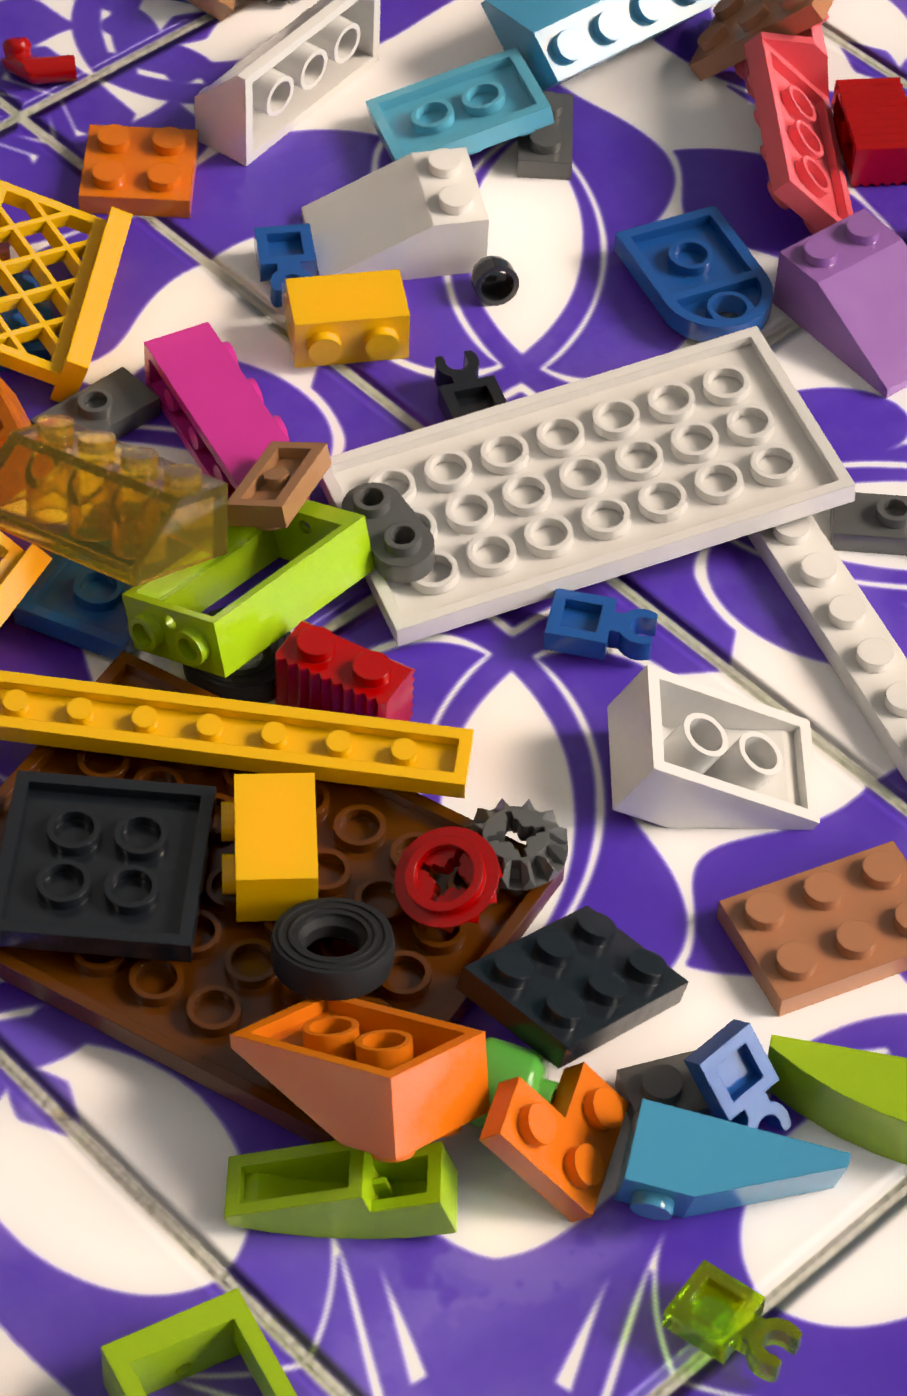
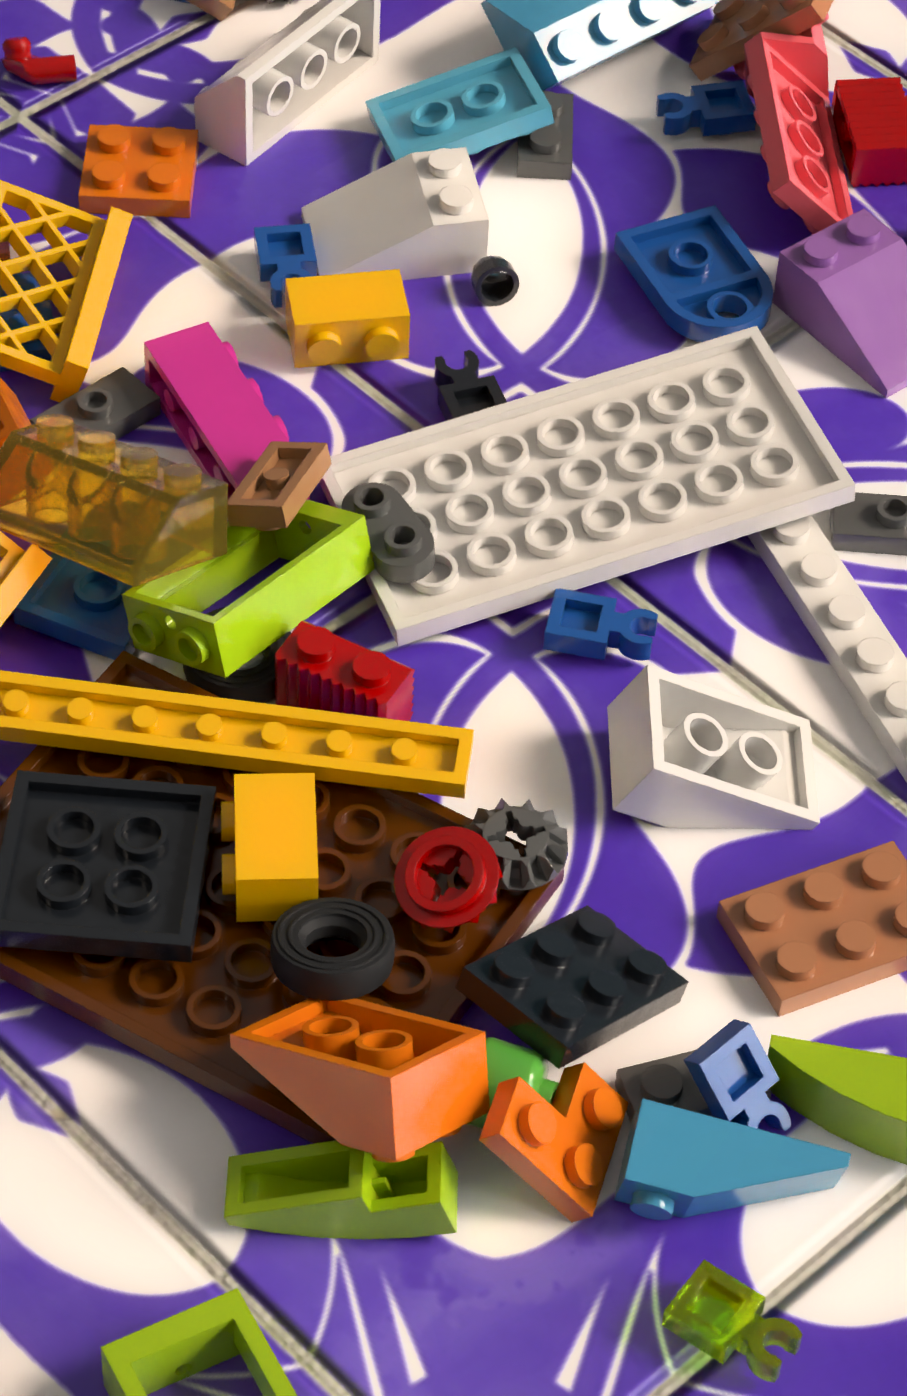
(712, 107): none -> blue plate

